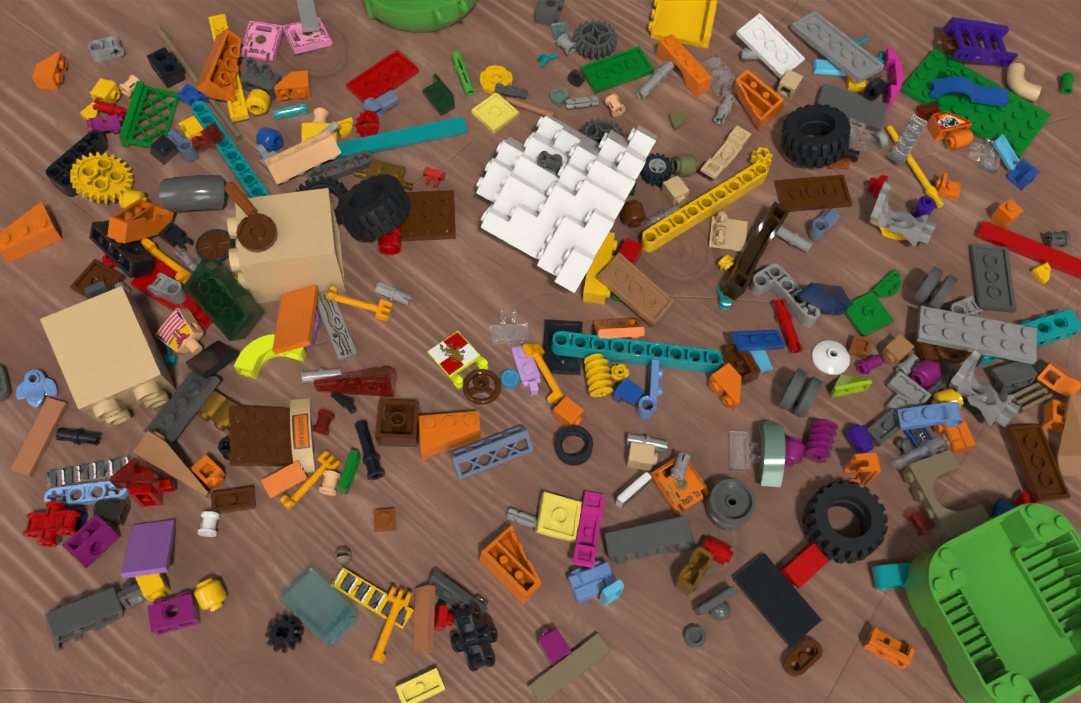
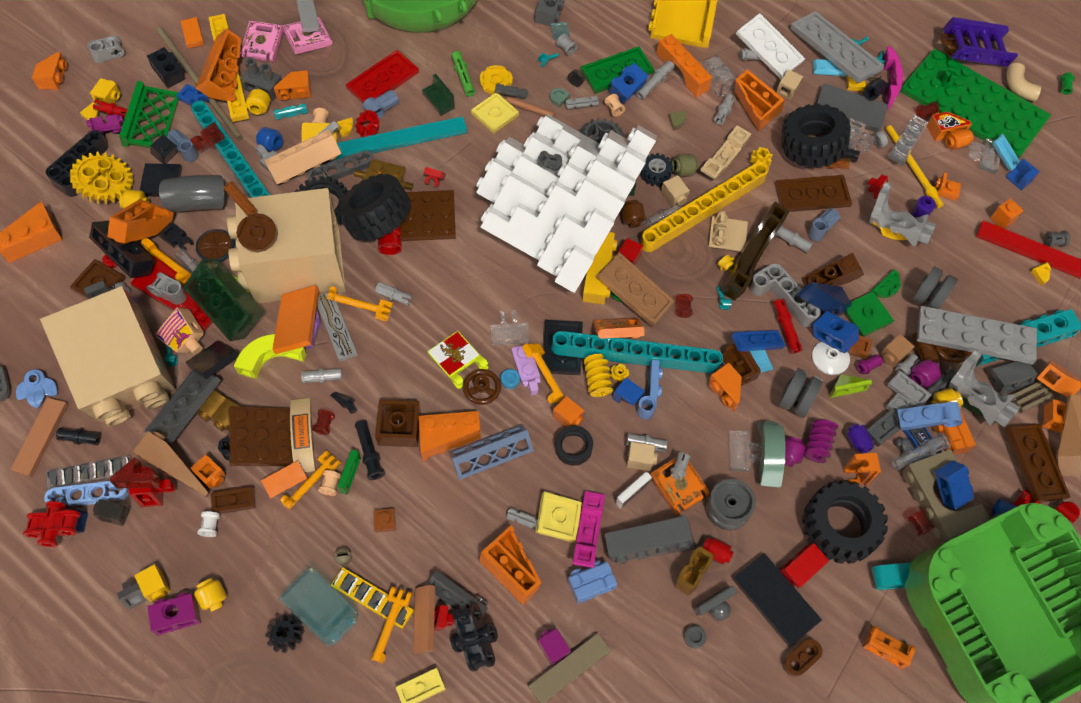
(82, 615): dark grey wedge -> none
(90, 541): magenta brick -> none
(128, 87): light nougat bush -> none
(149, 548): medium lavender tile -> none
(154, 174): none -> black tile
(191, 127): yellow brick -> none
(192, 32): none -> orange tile
(368, 382): clear red wedge -> none
(595, 39): dark grey gear -> none
(611, 593): medium azure tile -> none
(634, 76): none -> blue brick
(687, 302): none -> clear red bush
(835, 332): none -> blue brick
(836, 273): none -> reddish brown slope
(954, 485): none -> blue brick
(966, 307): light grey piece -> none
(977, 93): blue piece -> none
(992, 278): dark grey tile -> none
(1069, 510): none -> red plate

